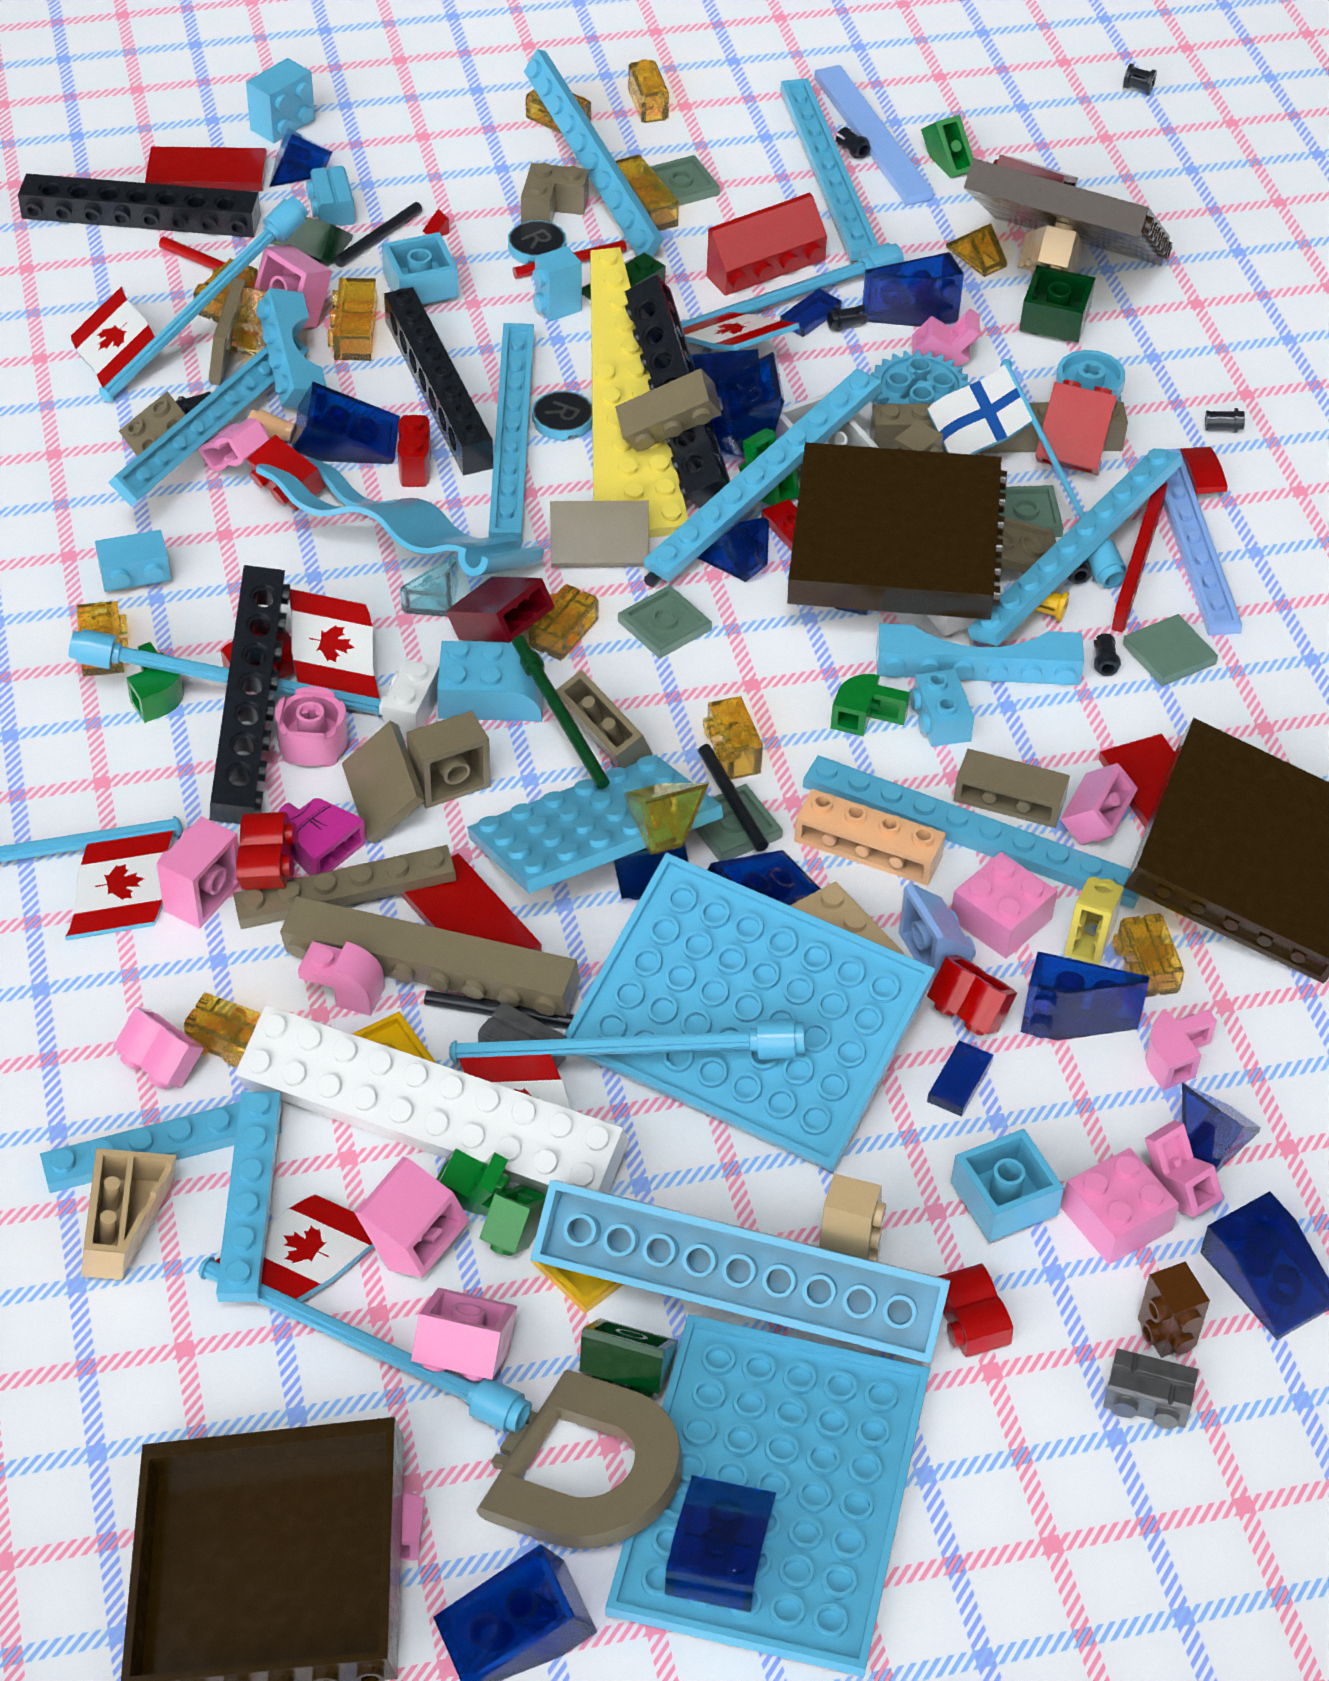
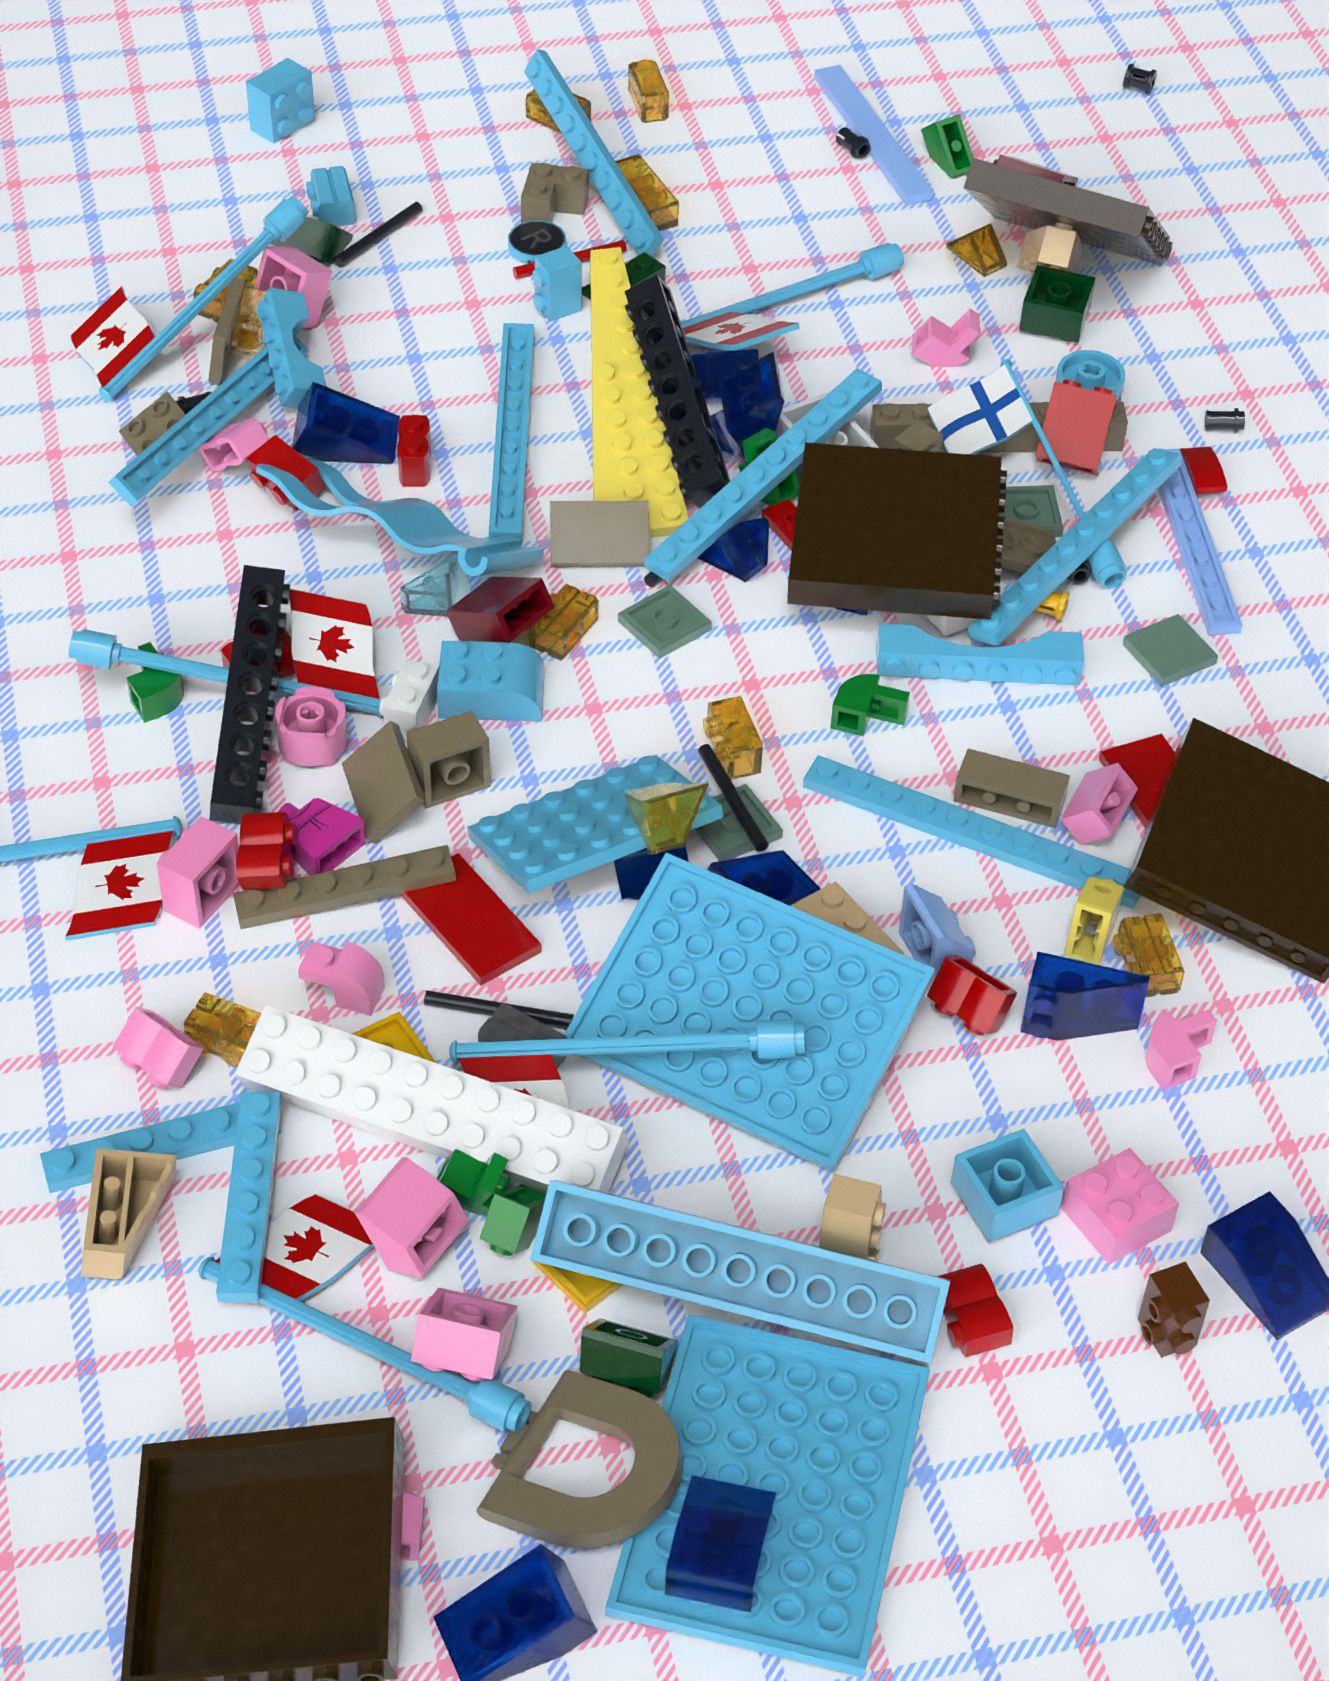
(107, 619): clear yellow brick -> none
(133, 560): medium azure brick -> none
(139, 205): black brick -> none
(190, 253): red bar -> none
(208, 167): red tile -> none
(274, 424): light nougat cone -> none
(297, 159): clear blue slope -> none
(353, 319): clear yellow brick -> none
(421, 264): medium azure brick -> none
(438, 223): red piece -> none
(438, 381): black brick -> none
(438, 956): dark tan brick -> none
(533, 666): dark green bar -> none
(562, 415): tile -> none
(603, 721): dark tan brick -> none
(668, 410): dark tan brick -> none
(687, 179): sand green tile -> none
(765, 244): red slope -> none
(811, 311): clear blue tile -> none
(828, 167): medium azure plate -> none
(840, 318): black pin -> none
(869, 837): light nougat brick -> none
(914, 291): clear blue slope -> none
(917, 379): medium azure gear -> none
(942, 708): medium azure brick -> none
(960, 1078): clear blue tile -> none
(1004, 904): bright pink brick -> none
(1106, 659): black pin -> none
(1138, 559): red tile -> none
(1150, 1389): flat silver brick -> none
(1185, 1177): bright pink brick -> none
(1214, 1127): clear blue slope -> none

